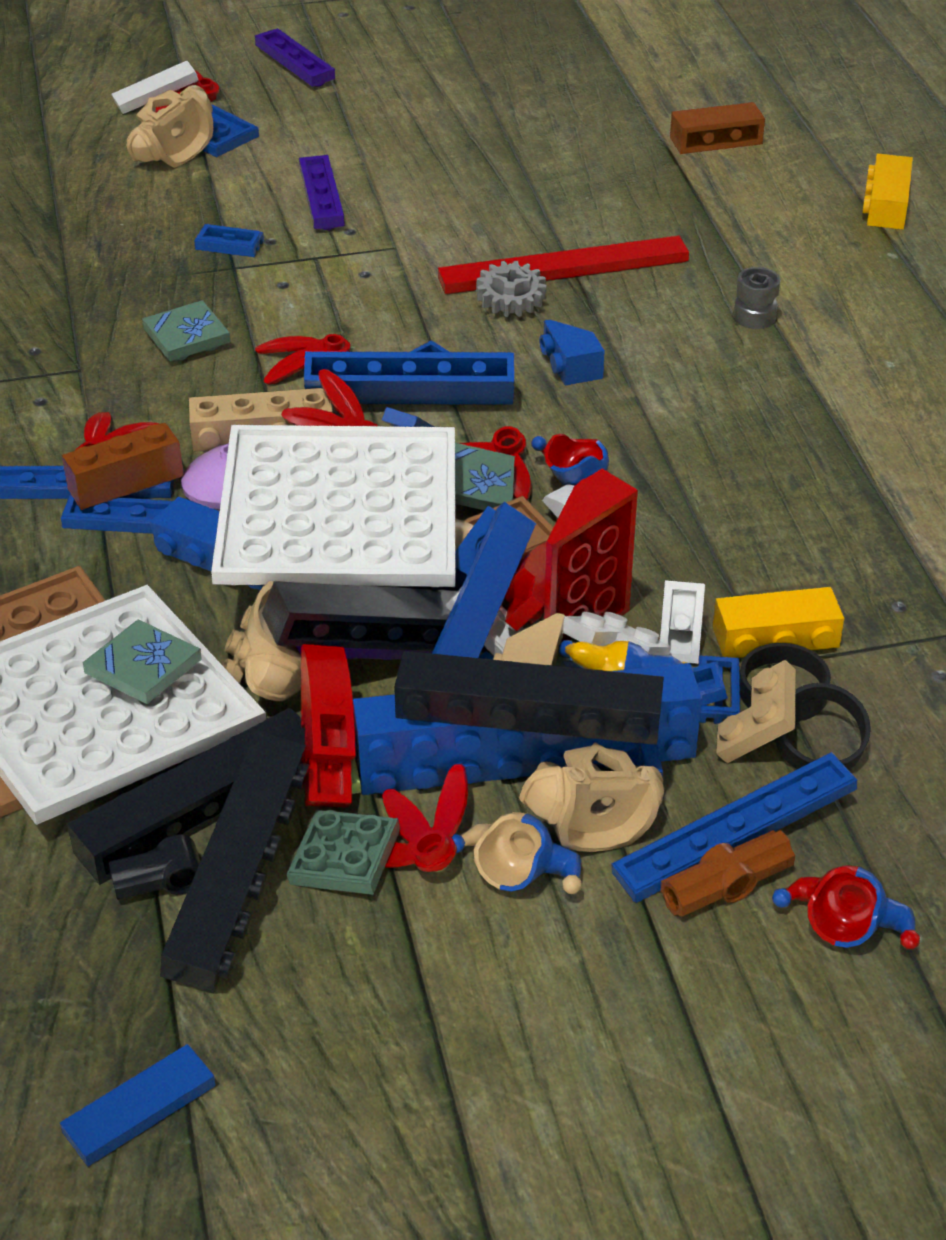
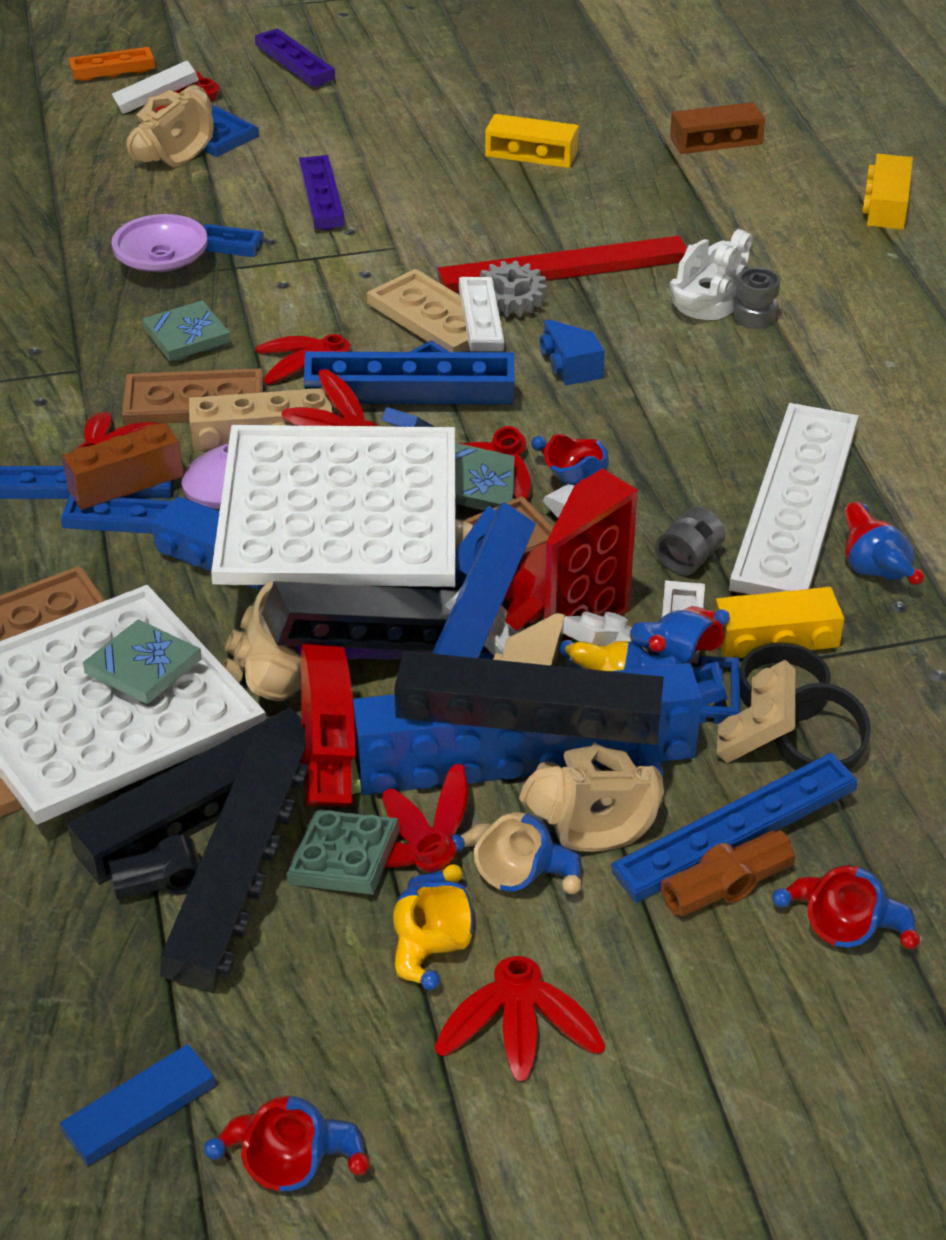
(111, 63): none -> orange plate
(159, 242): none -> lavender dish
(167, 394): none -> medium nougat tile
(288, 1142): none -> red piece
(423, 309): none -> tan plate
(431, 919): none -> yellow piece
(481, 314): none -> white tile
(519, 989): none -> red plant
(531, 140): none -> yellow brick
(682, 632): none -> blue piece
(690, 541): none -> flat silver wheel
(712, 264): none -> white piece
(794, 502): none -> white plate
(878, 547): none -> blue piece

